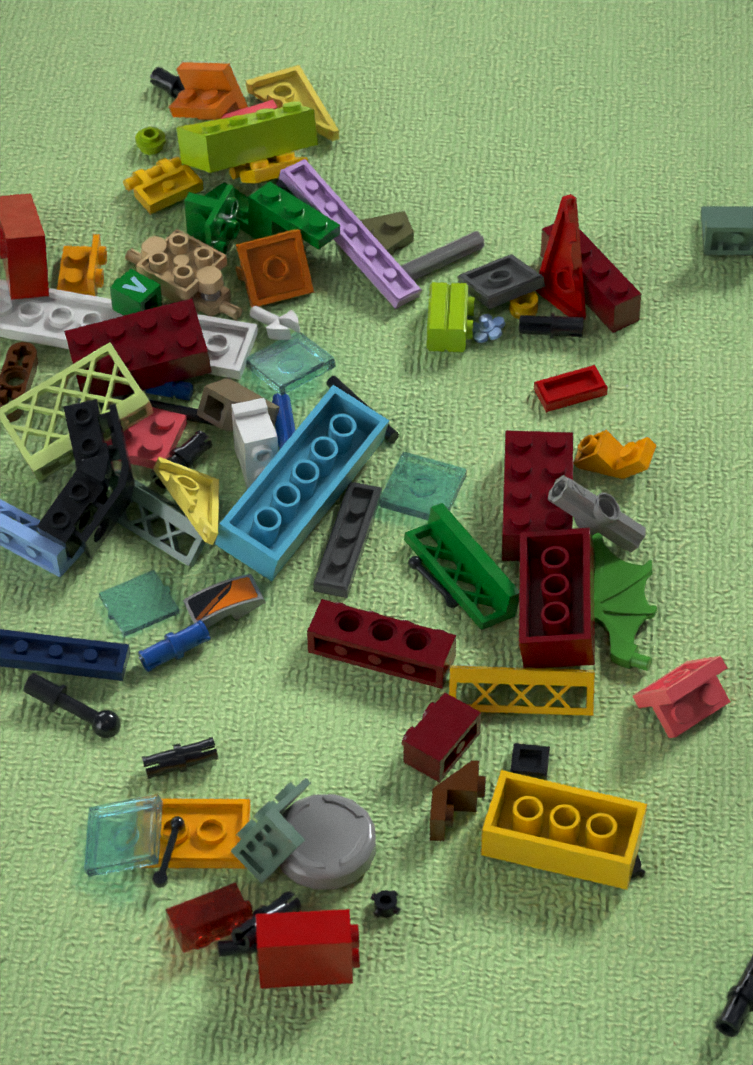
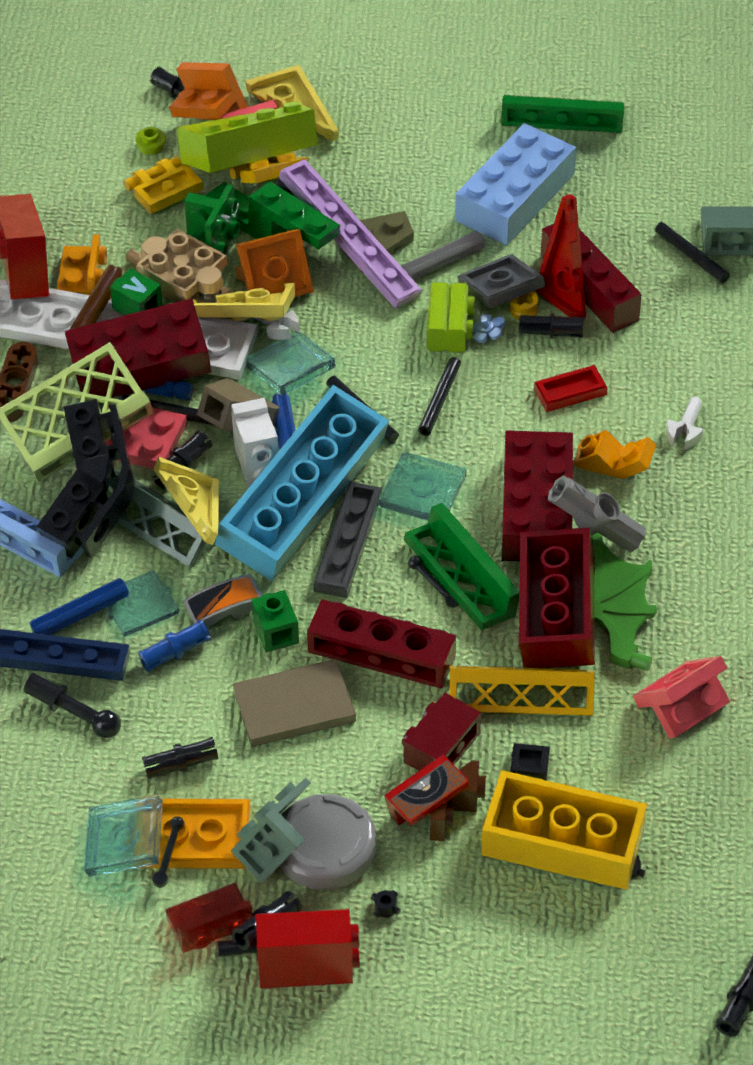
(80, 608): none -> blue axle
(98, 298): none -> reddish brown axle
(247, 304): none -> light yellow wing
(275, 620): none -> green brick
(294, 702): none -> dark tan tile
(425, 791): none -> panel
(439, 396): none -> black piece
(515, 184): none -> light blue brick
(562, 113): none -> green fence
(686, 425): none -> white bar
(692, 252): none -> black bar

